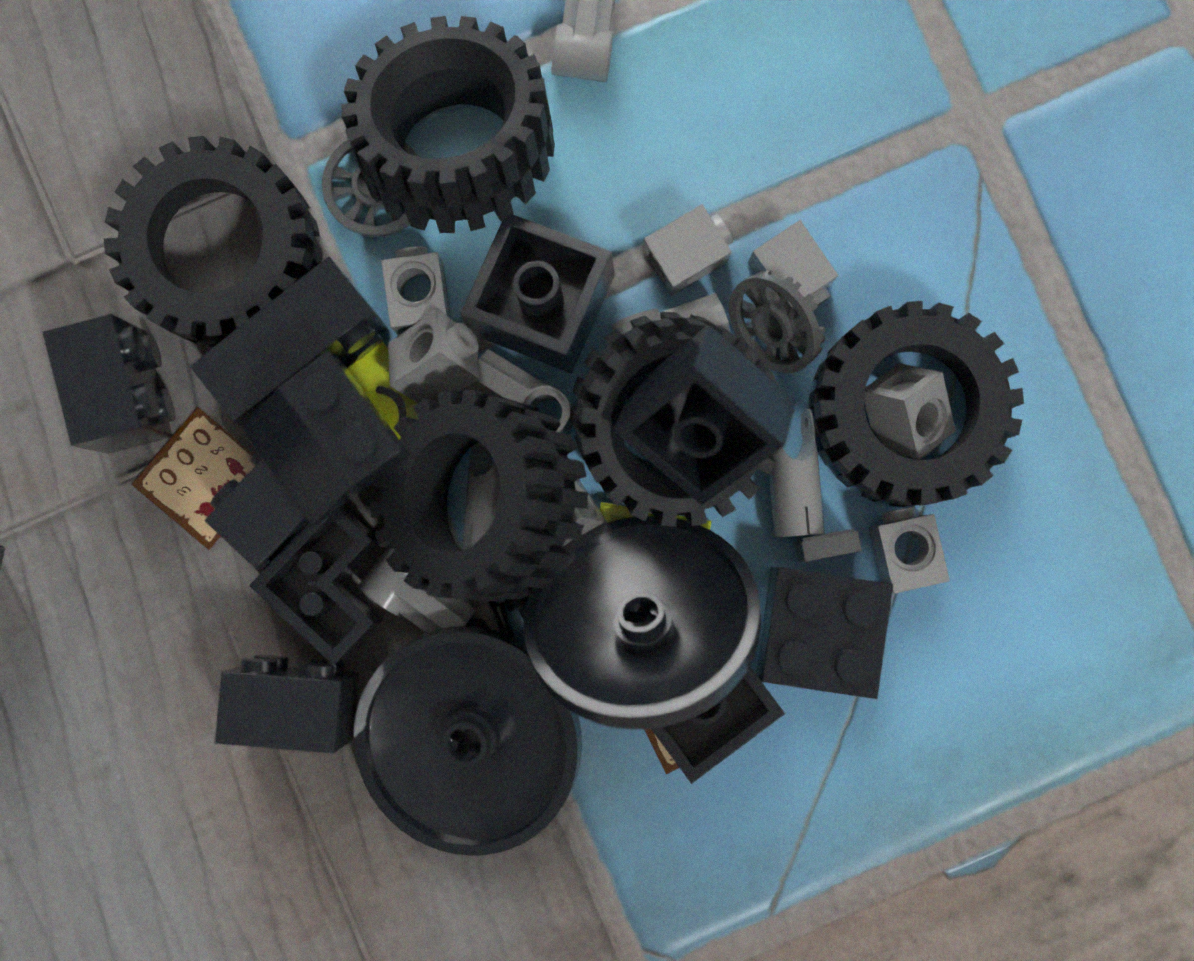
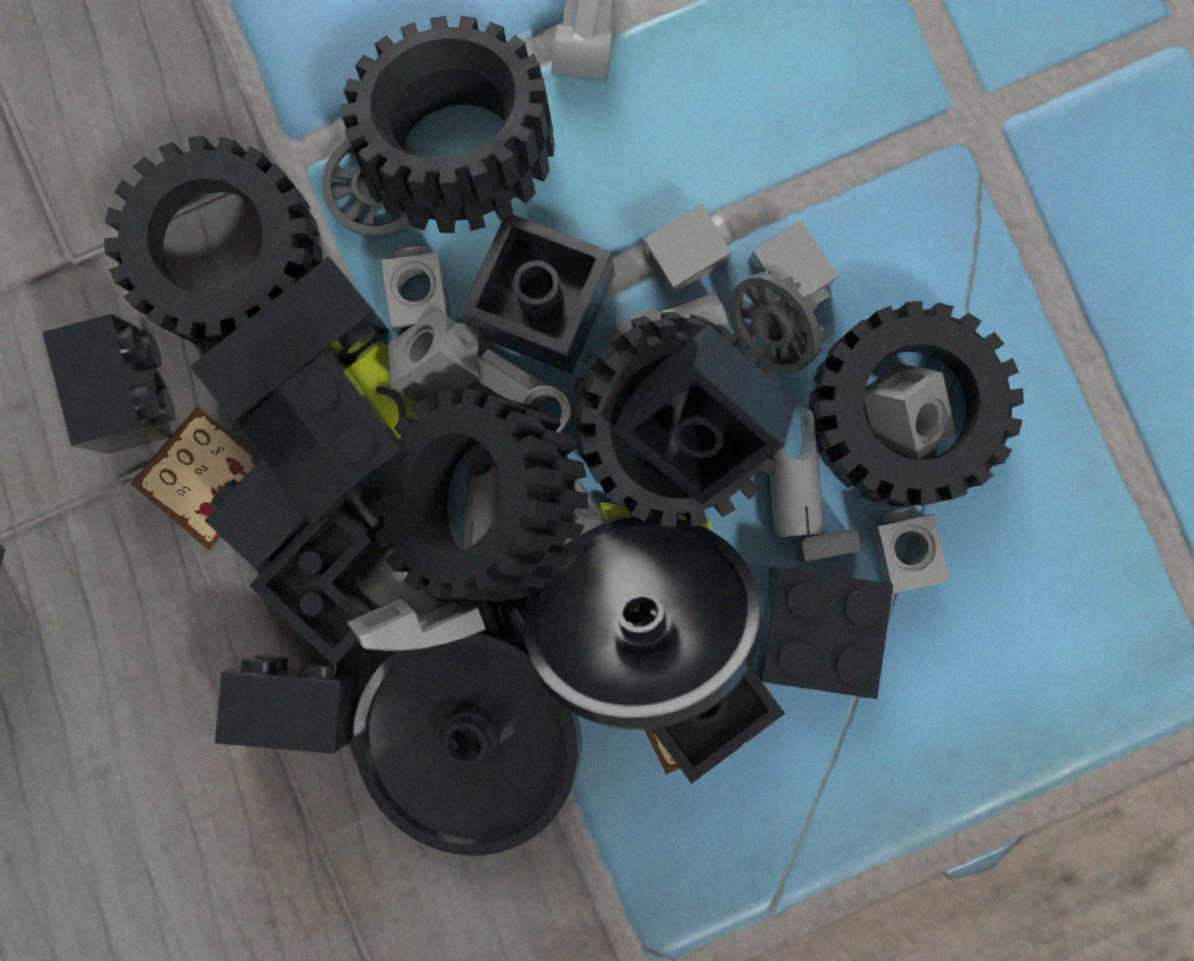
(399, 627): none -> light grey slope

